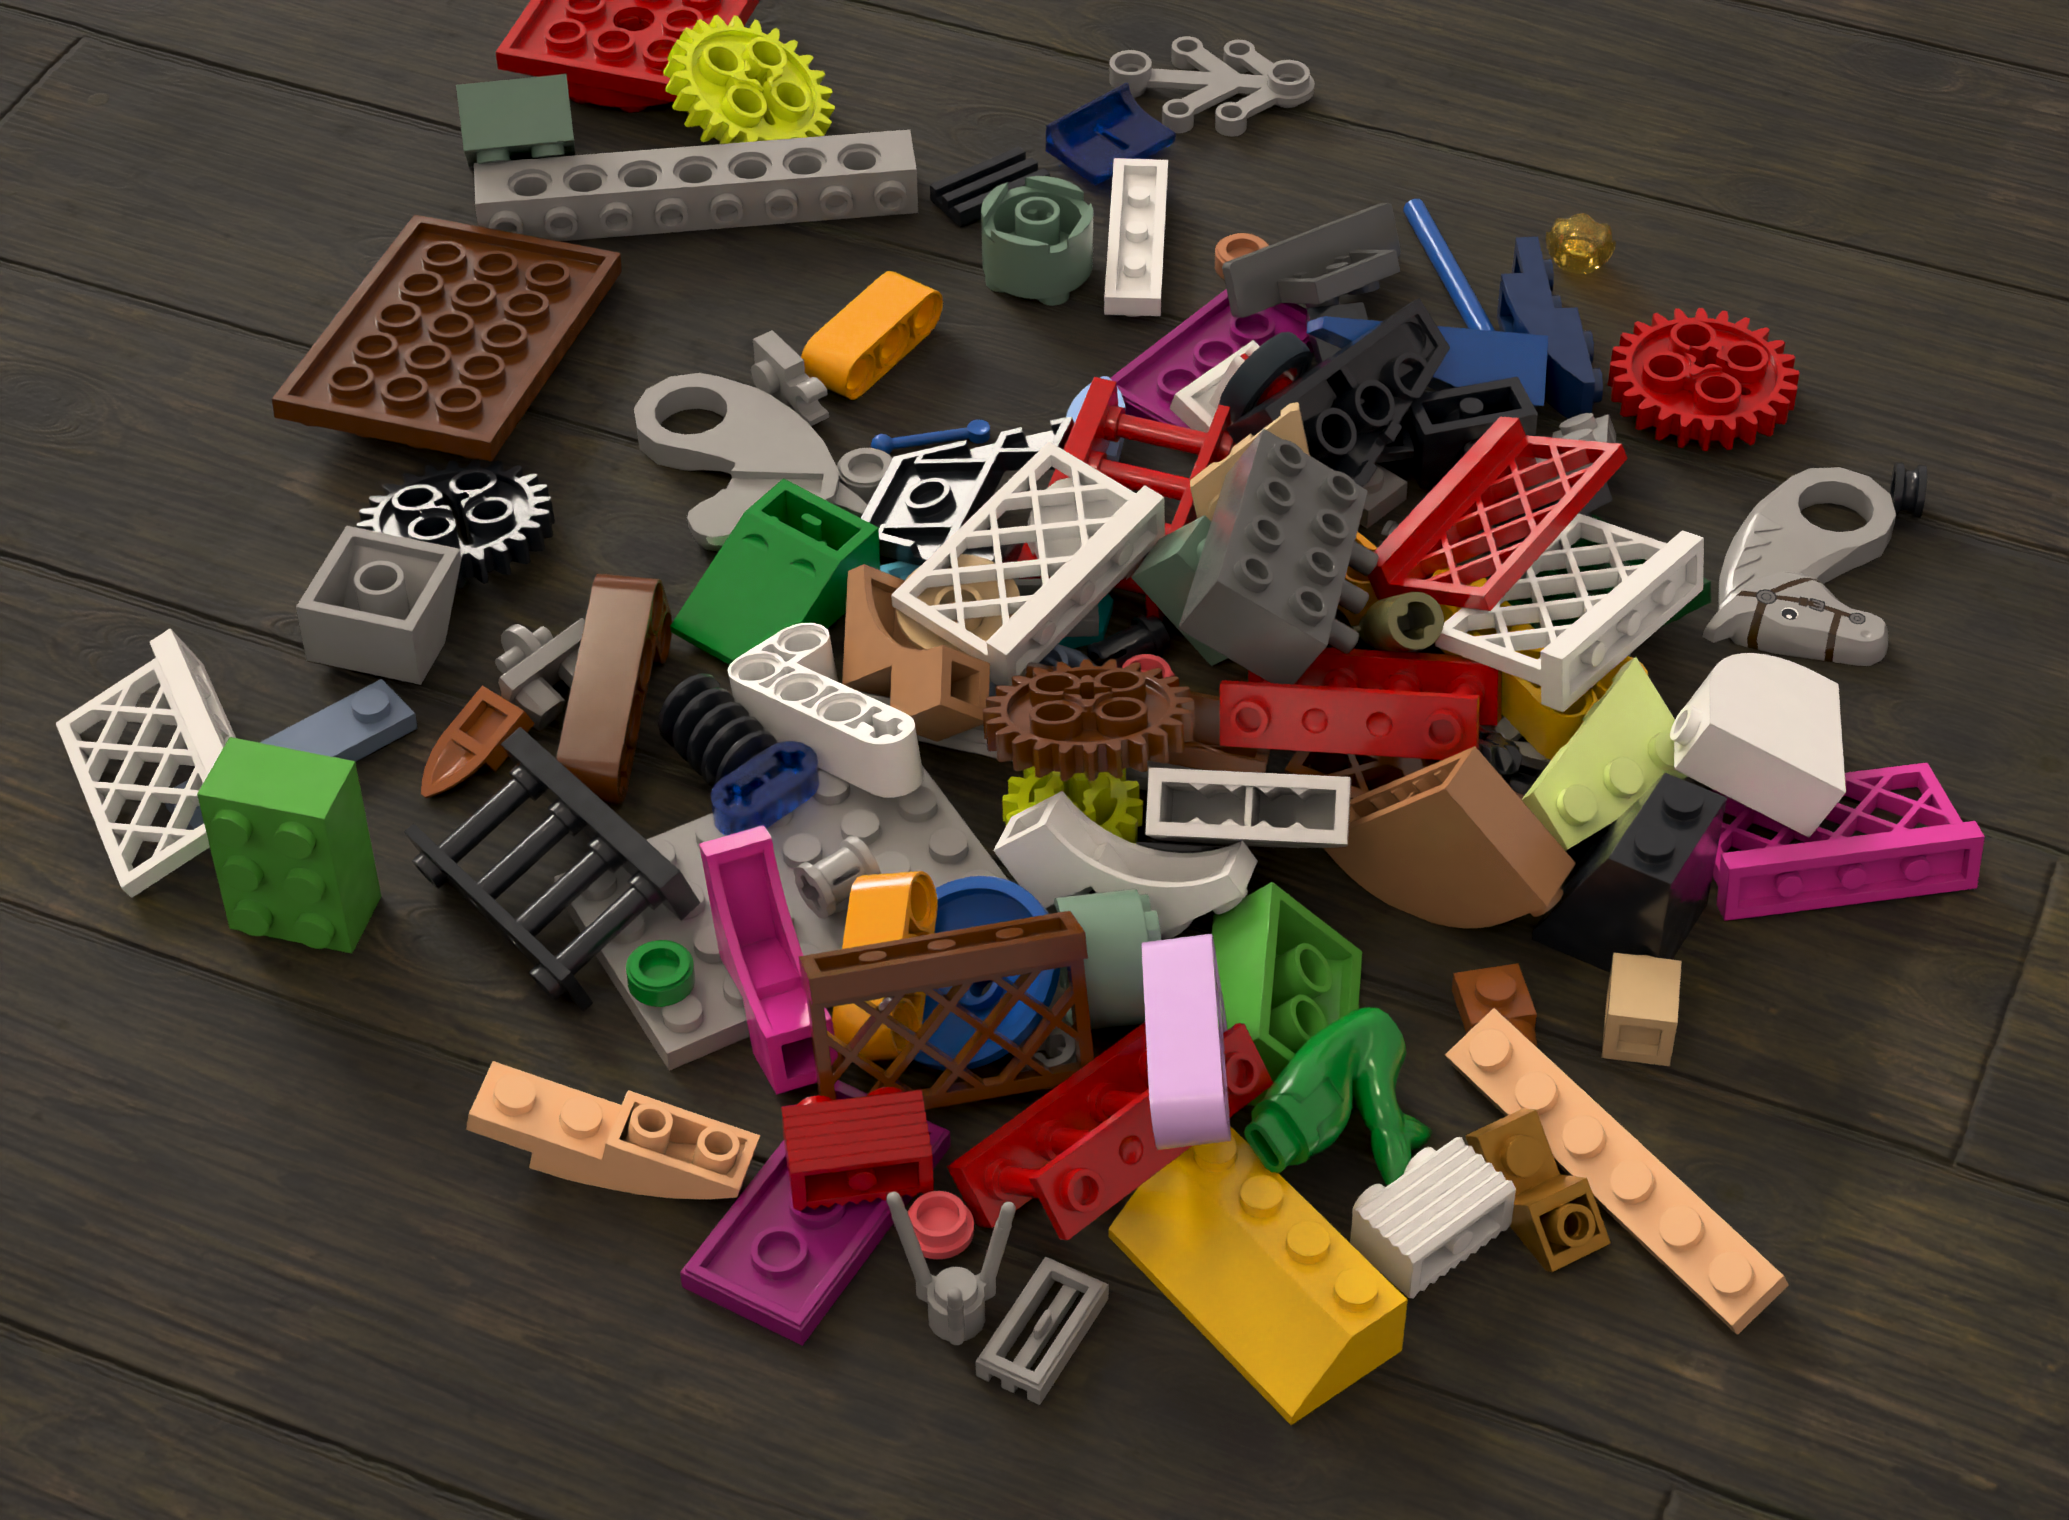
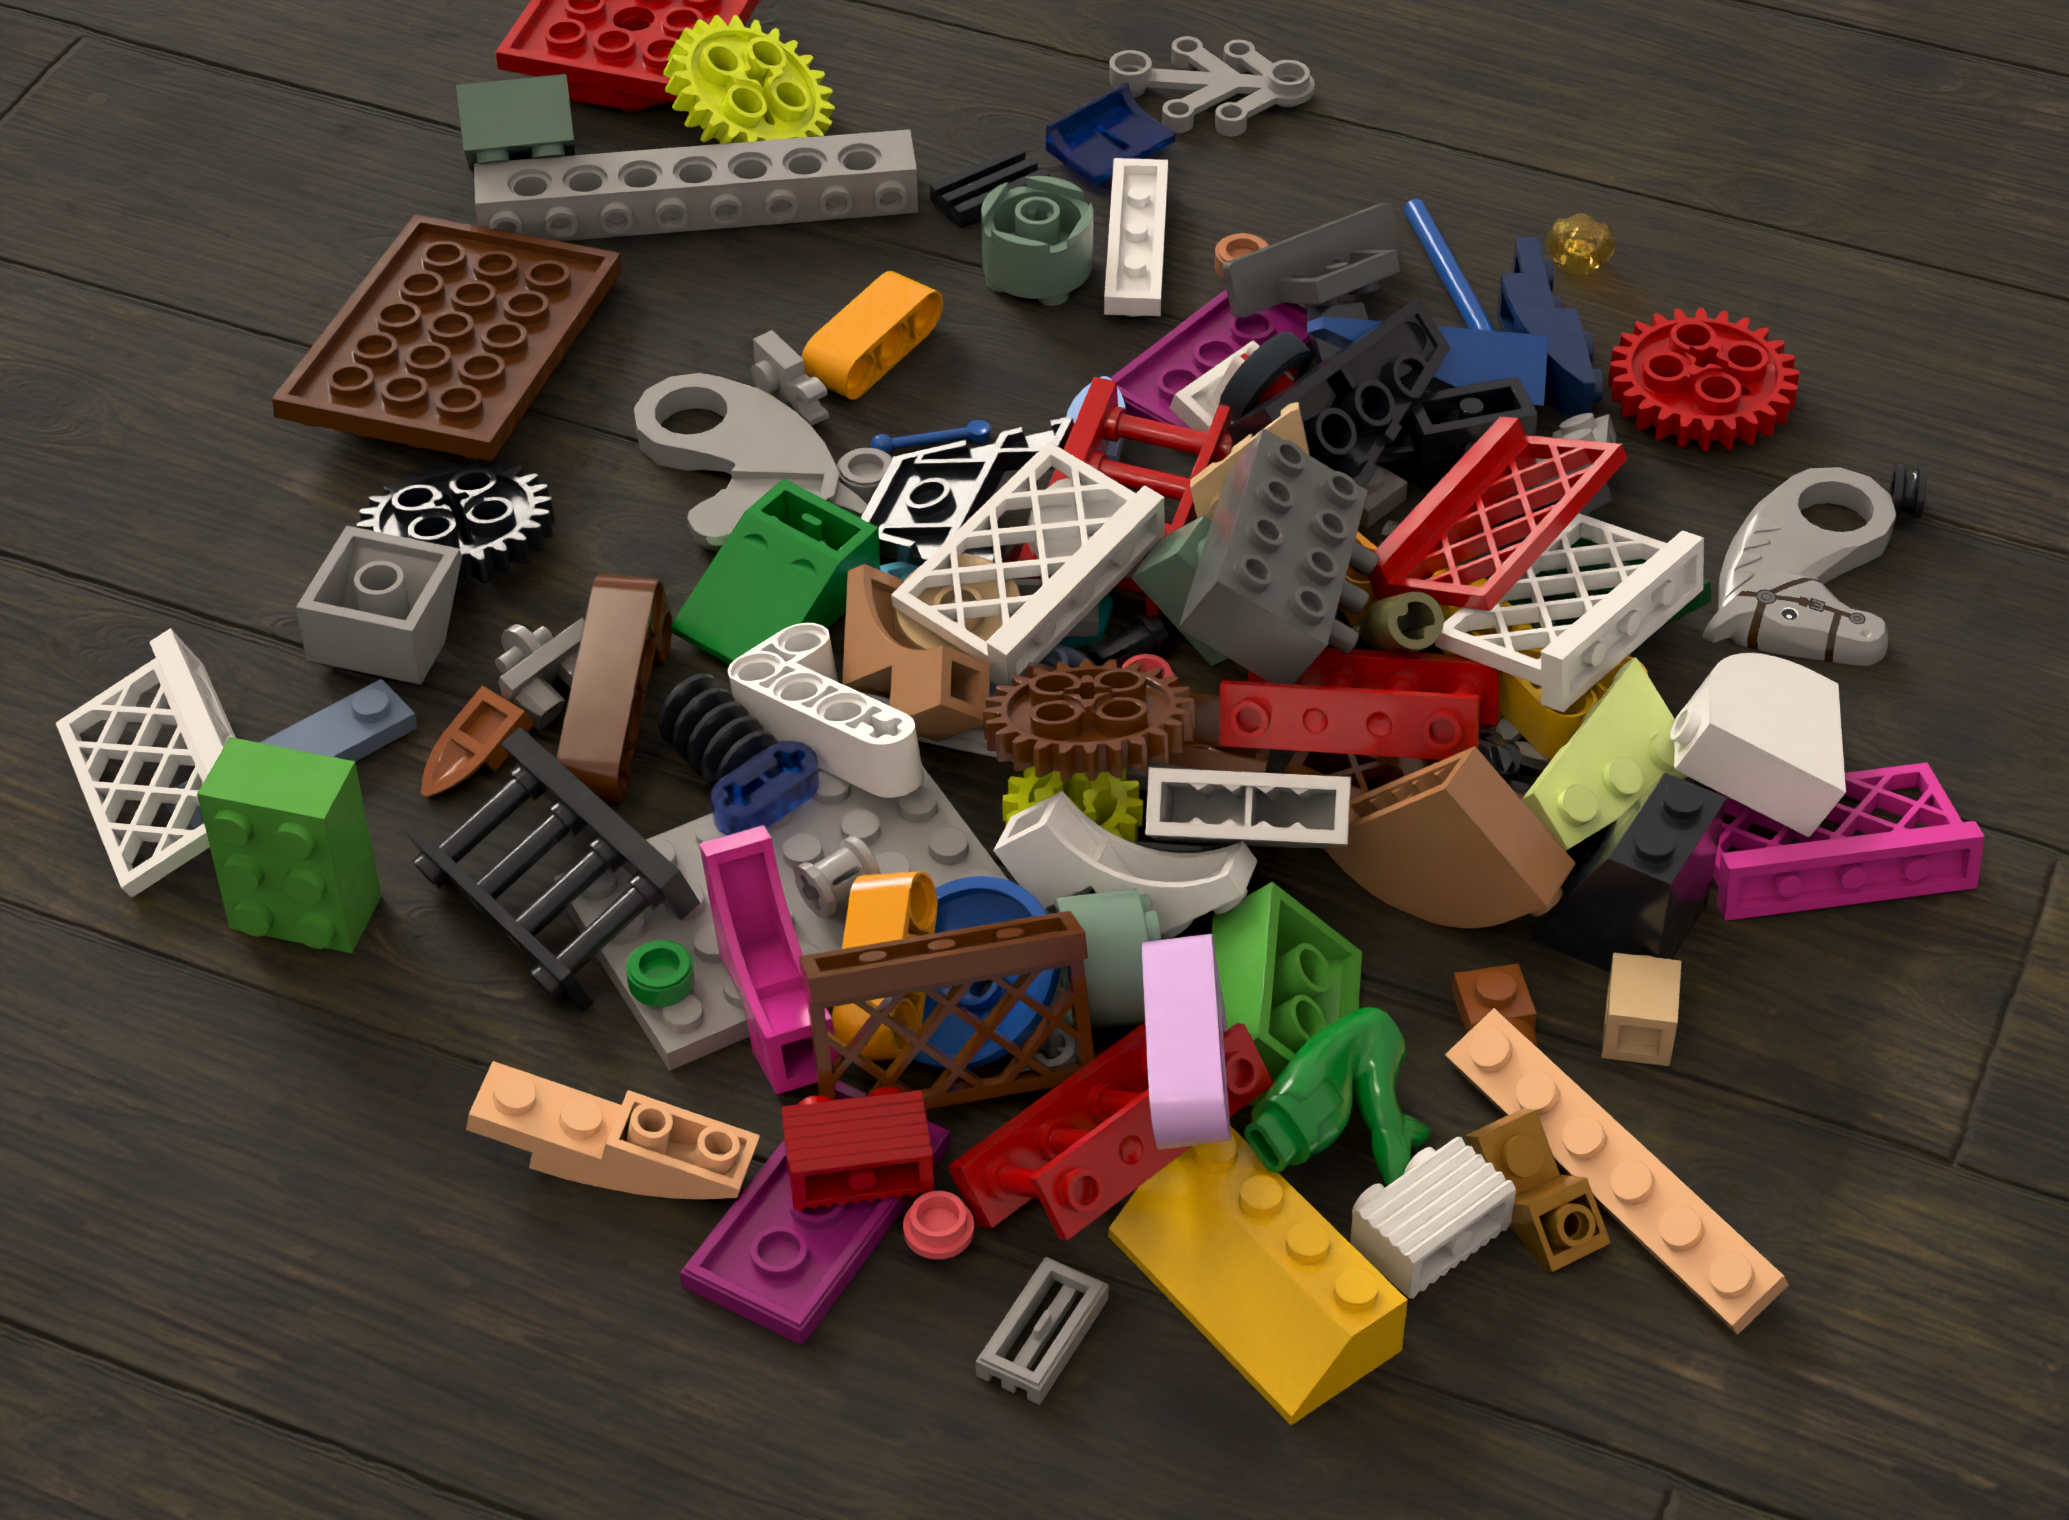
(956, 1294): light grey plant -> none

